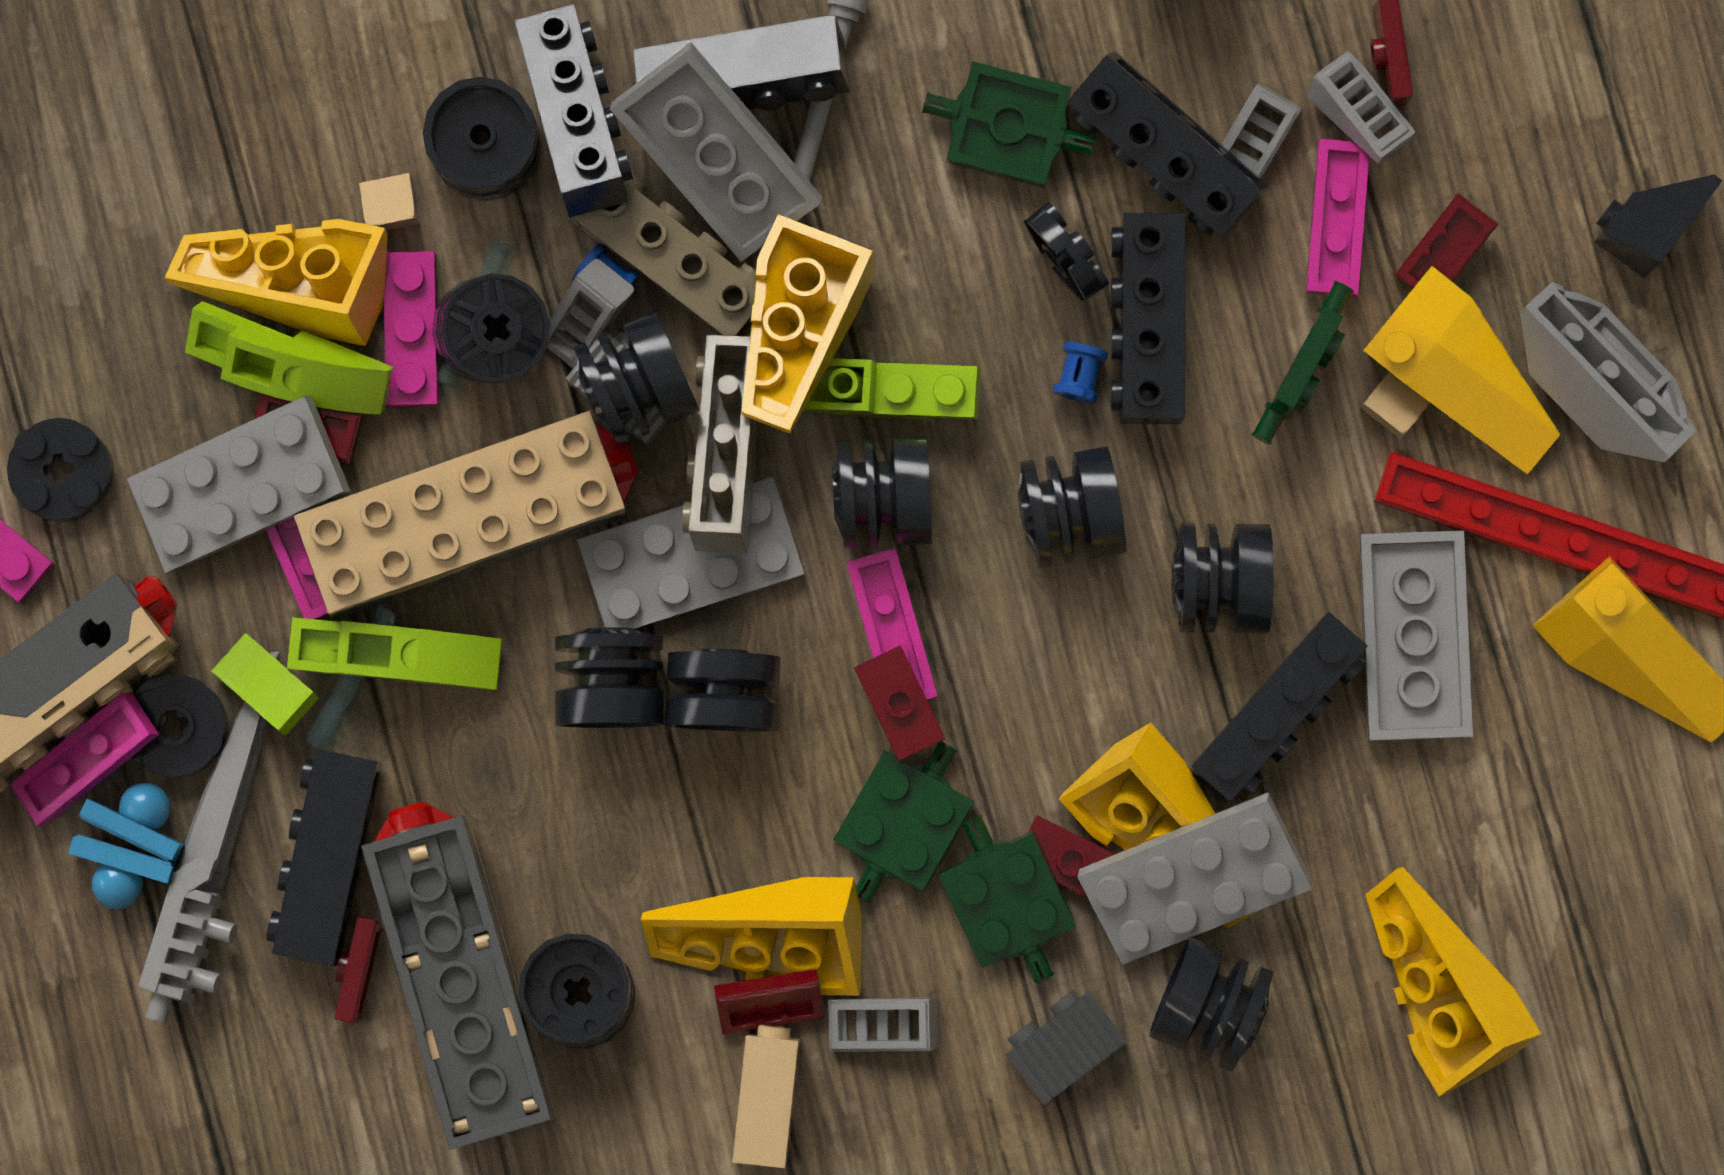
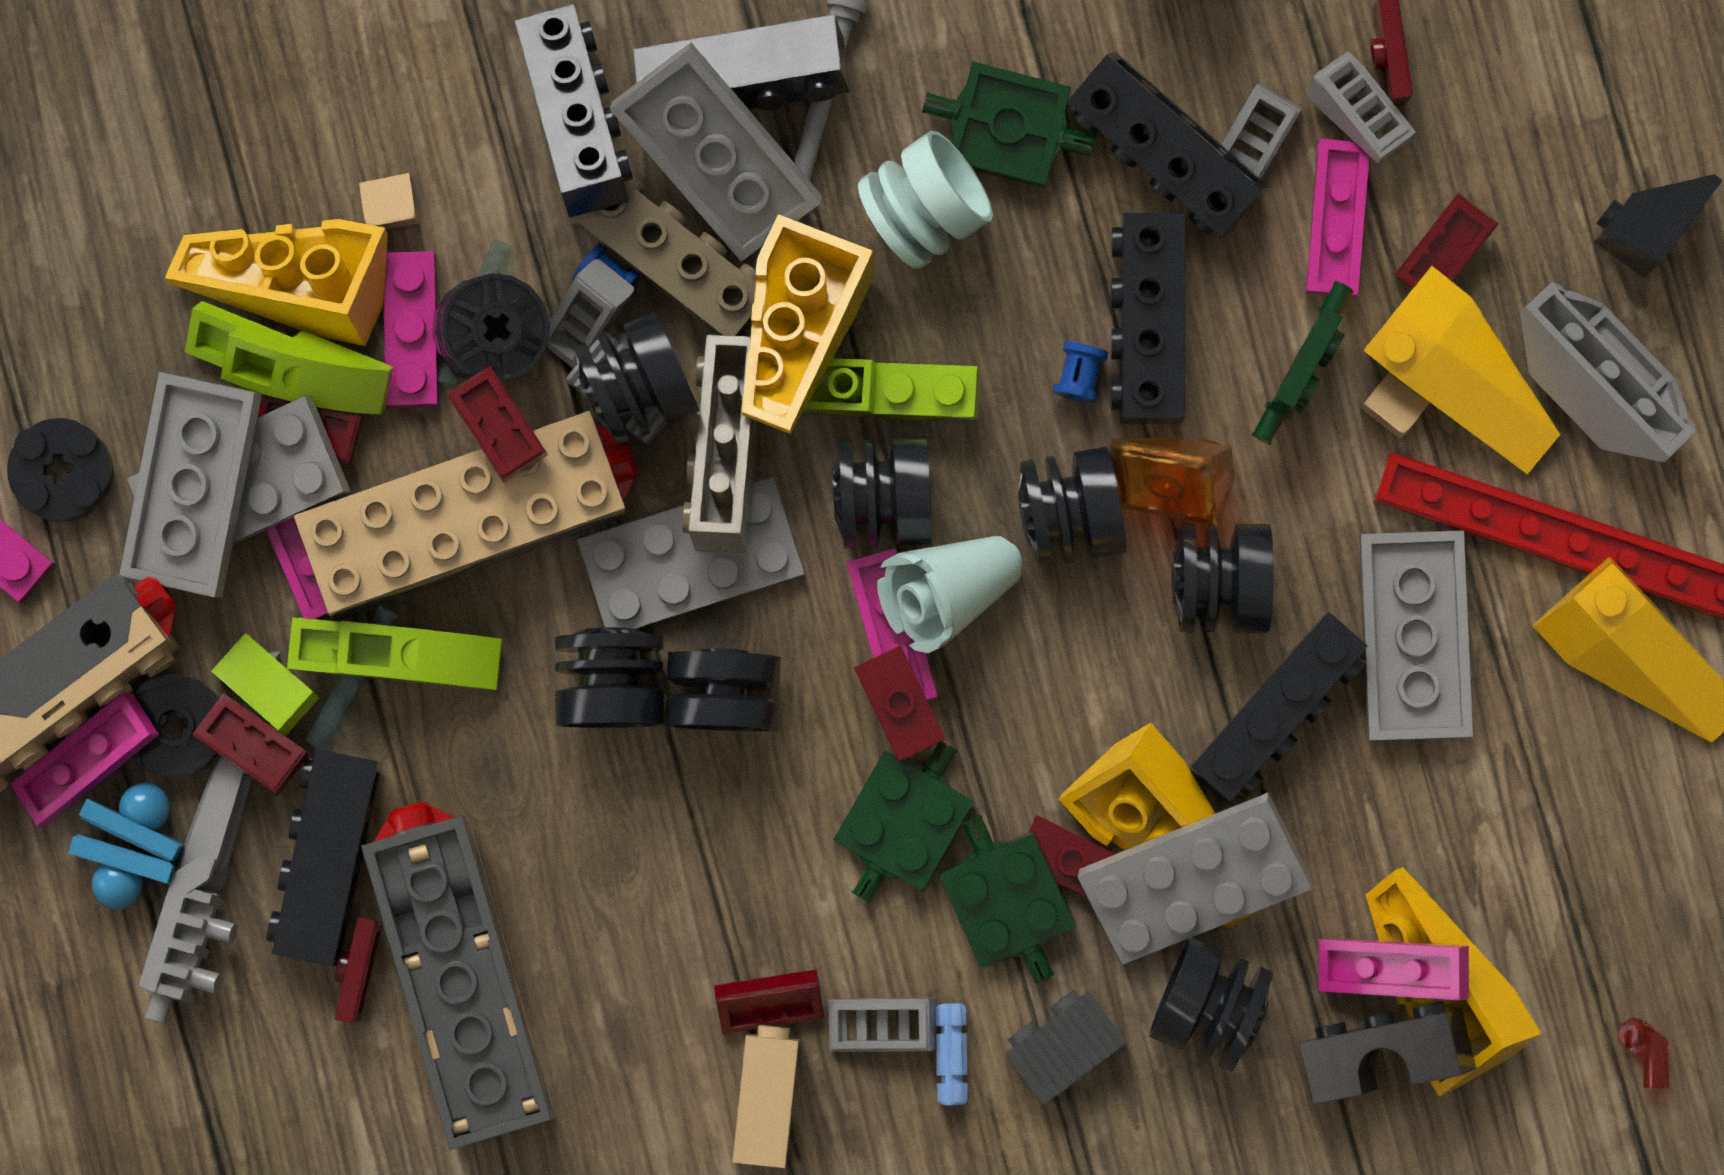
(190, 484): none -> light grey plate
(250, 744): none -> dark red plate
(451, 140): black wheel -> none
(497, 424): none -> dark red plate
(569, 961): black wheel -> none
(768, 932): yellow wedge -> none
(925, 200): none -> light aqua wheel
(945, 587): none -> light aqua cone
(951, 1054): none -> light blue axle
(1066, 252): black plate -> none
(1174, 477): none -> clear orange slope
(1393, 968): none -> dark pink plate
(1431, 1044): none -> black arch
(1650, 1047): none -> clear red arm

